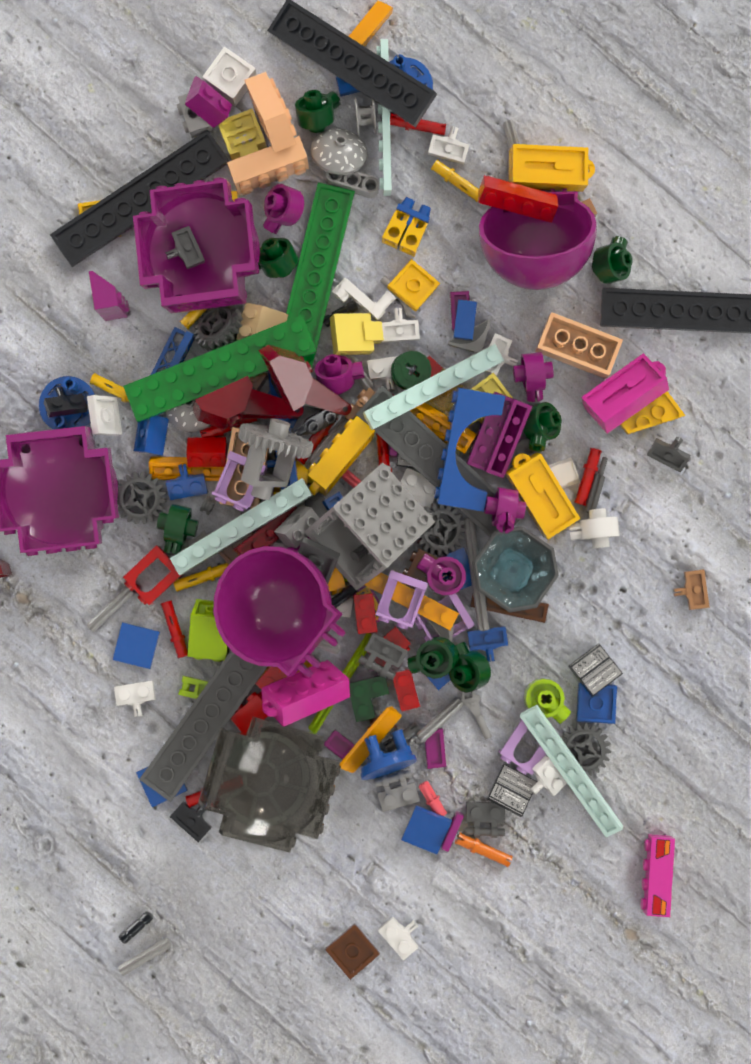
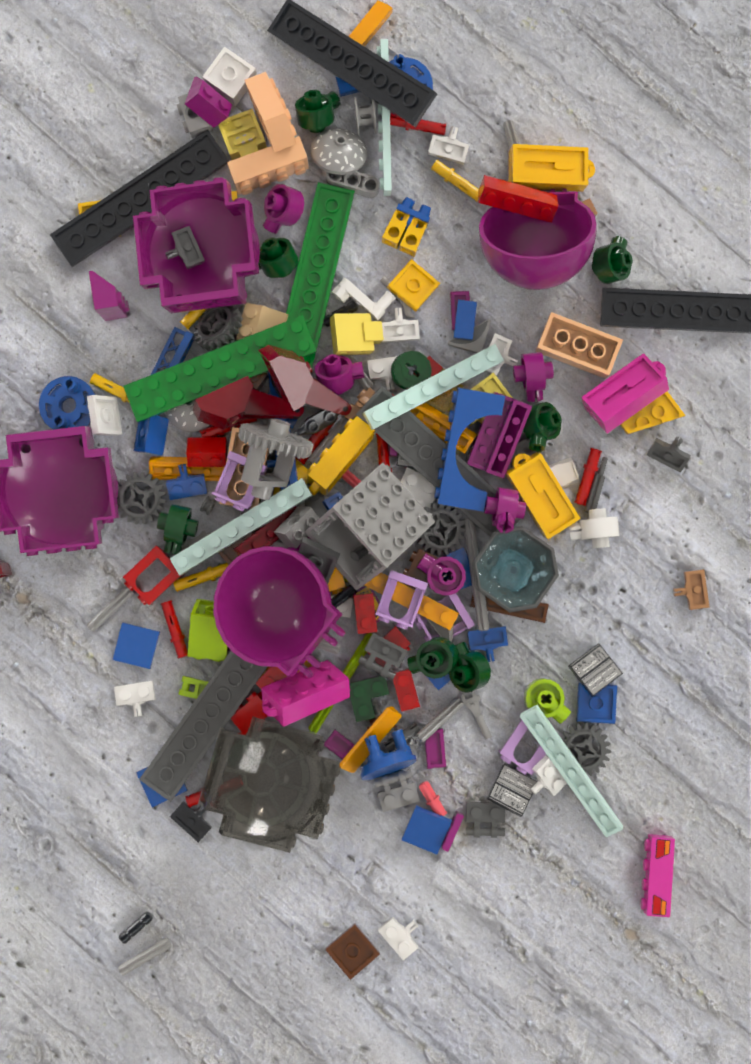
(65, 404): black plate -> none
(475, 845): orange pin -> none

